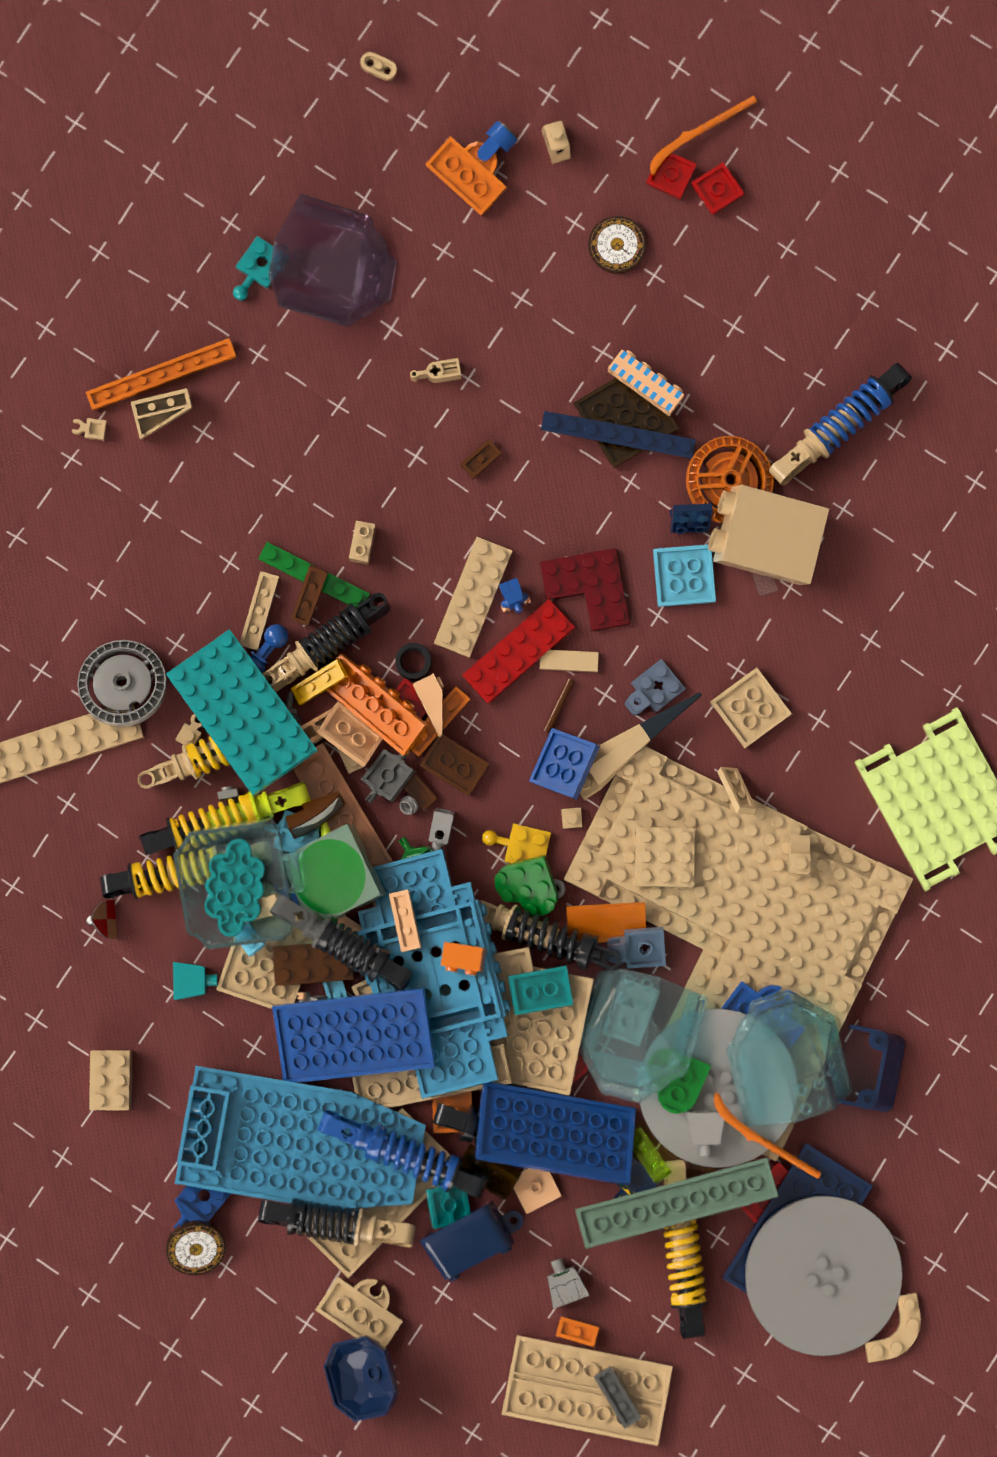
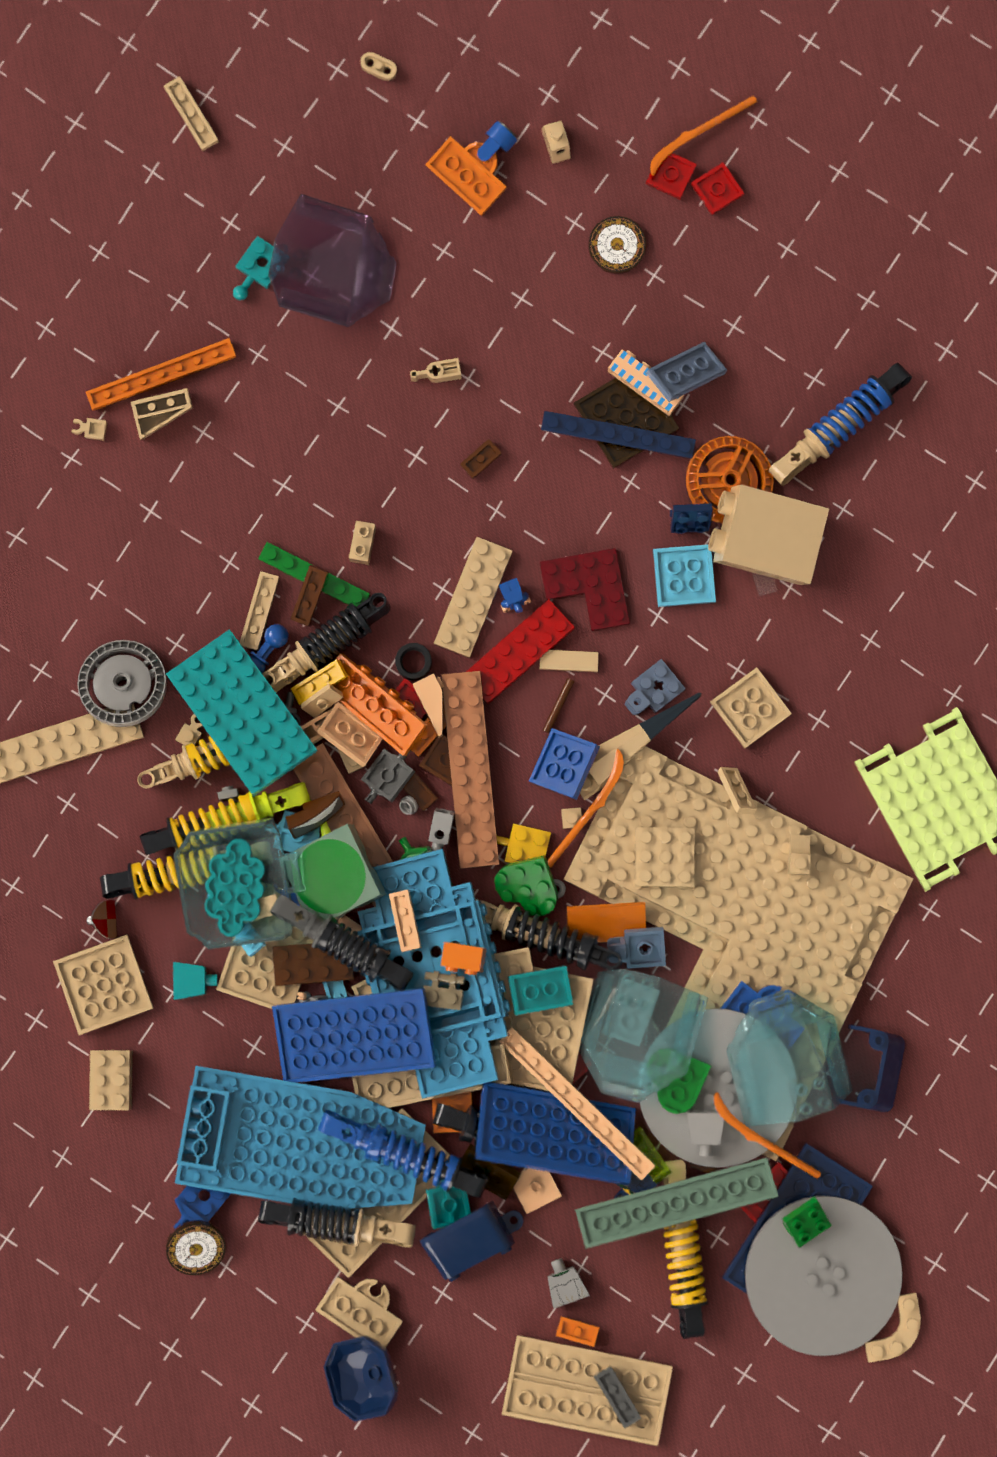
(103, 984): none -> tan plate
(191, 113): none -> tan plate
(322, 700): none -> tan plate
(444, 997): none -> dark tan plate
(470, 769): none -> nougat plate
(577, 1104): none -> light nougat plate
(598, 803): none -> orange piece
(686, 371): none -> sand blue tile
(806, 1222): none -> green plate

